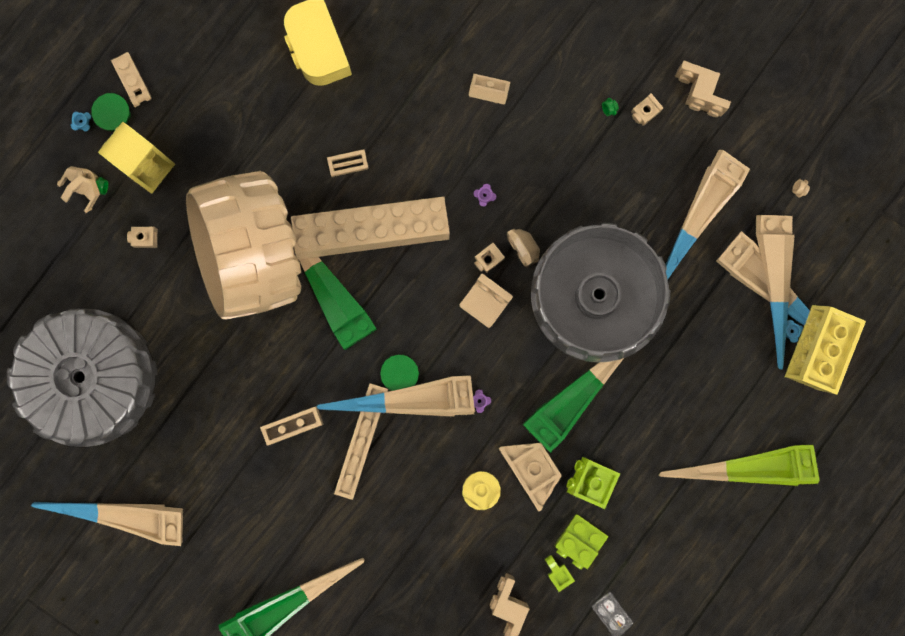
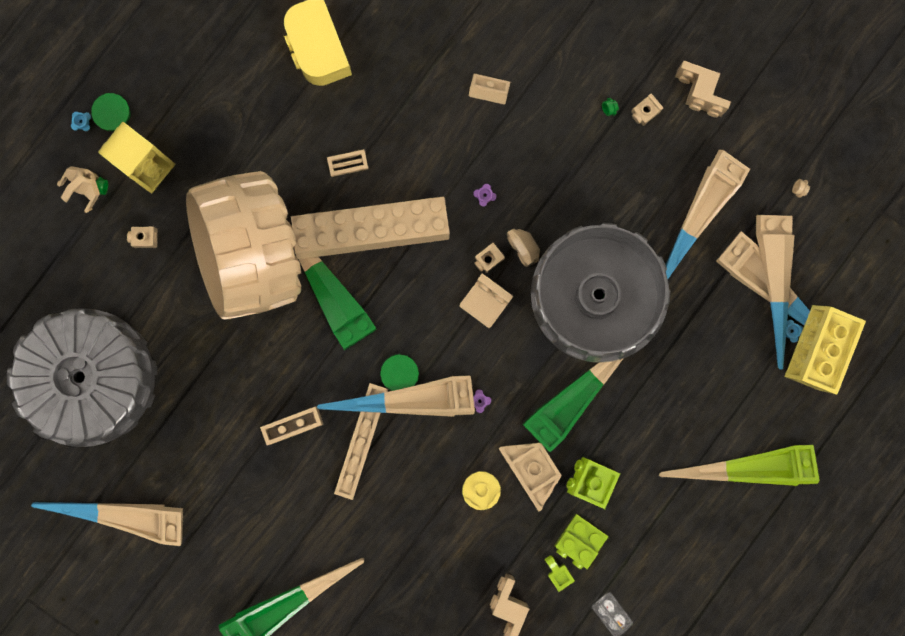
(131, 79): tan plate -> none

